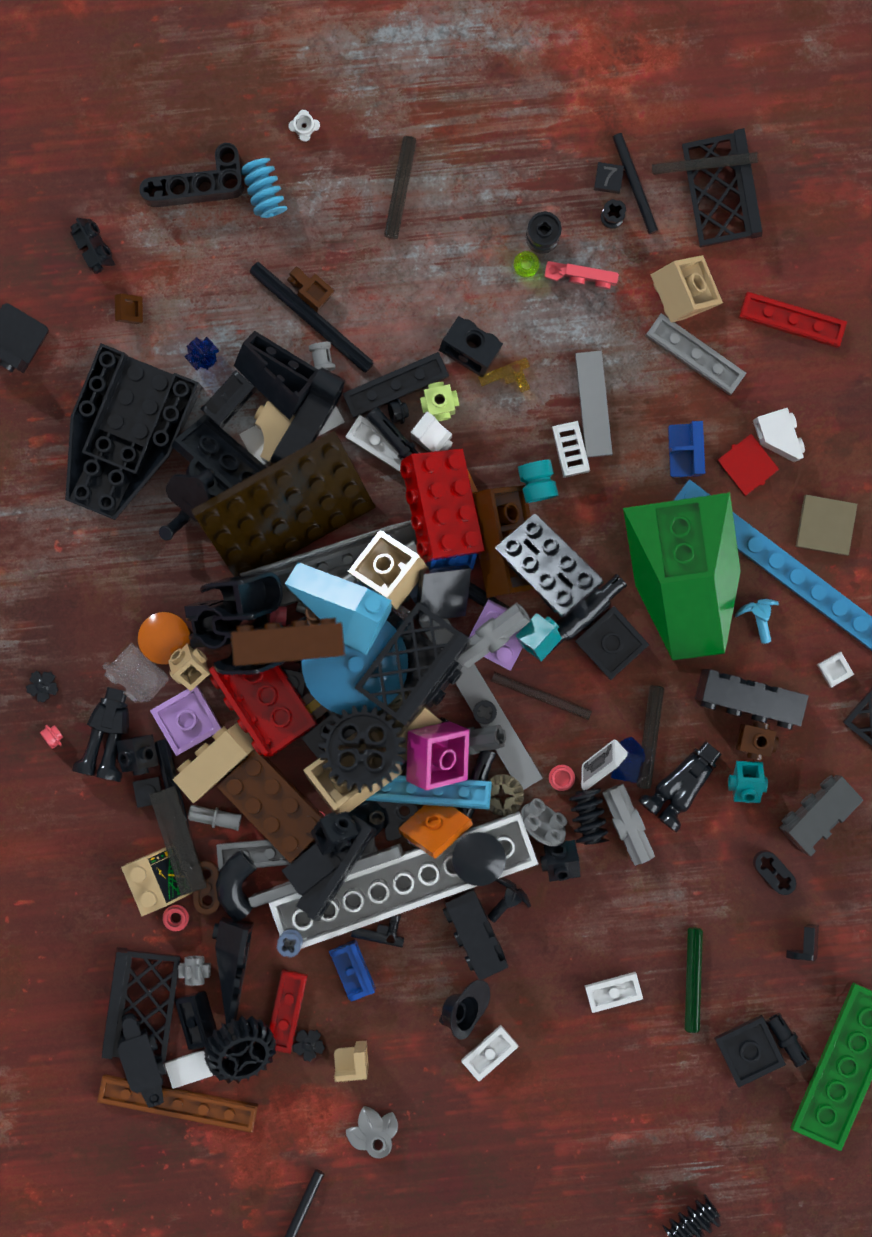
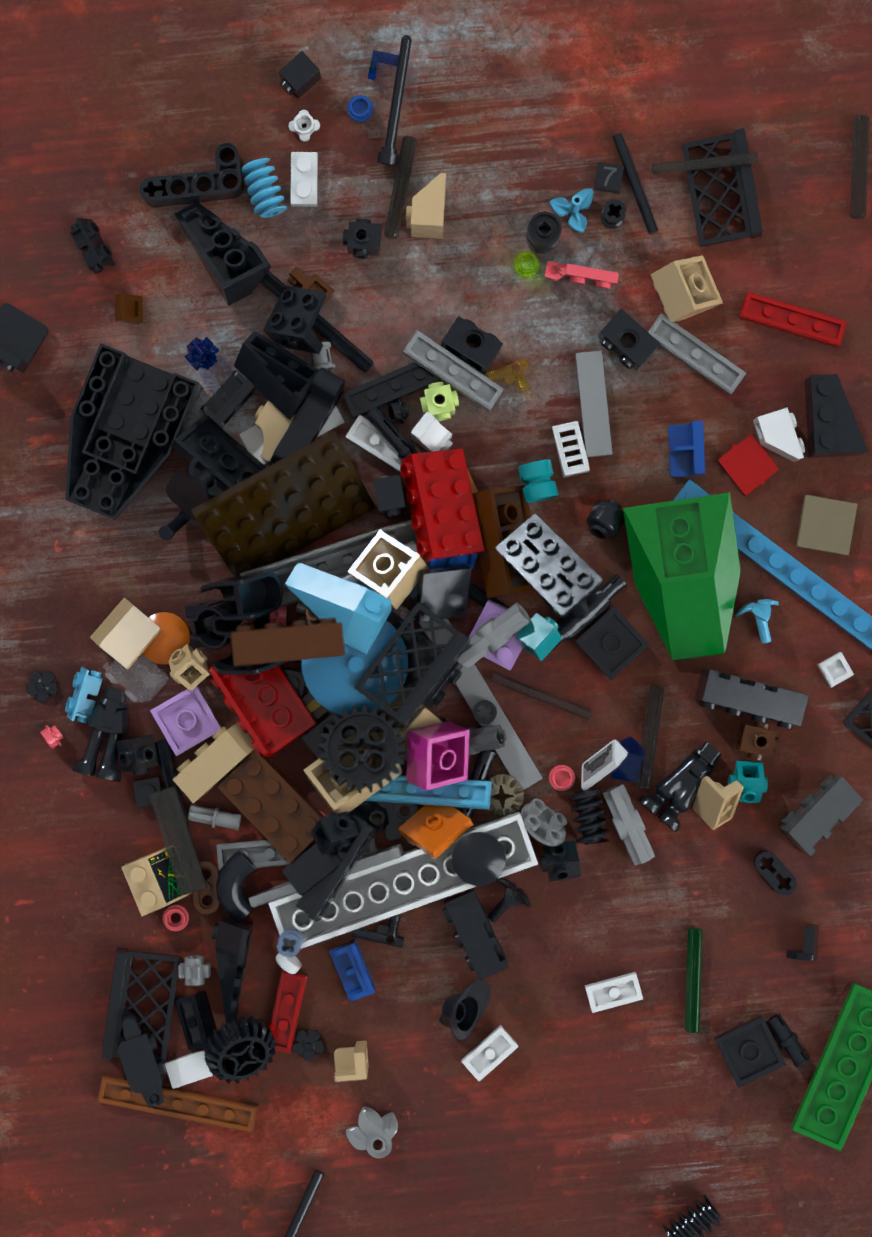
(78, 704): none -> medium azure hinge
(125, 633): none -> tan slope
(228, 257): none -> black wedge
(289, 964): none -> white tile
(294, 318): none -> black bracket
(299, 75): none -> black brick
(304, 179): none -> white plate
(360, 108): none -> blue plate
(369, 245): none -> black brick
(381, 57): none -> clear blue tile
(388, 153): none -> black piece
(390, 496): none -> black brick
(427, 210): none -> tan slope
(452, 370): none -> light grey tile
(580, 201): none -> medium azure plant
(605, 519): none -> black head
(624, 325): none -> black brick
(717, 803): none -> tan panel
(830, 420): none -> black wedge
(859, 166): none -> clear smoke axle

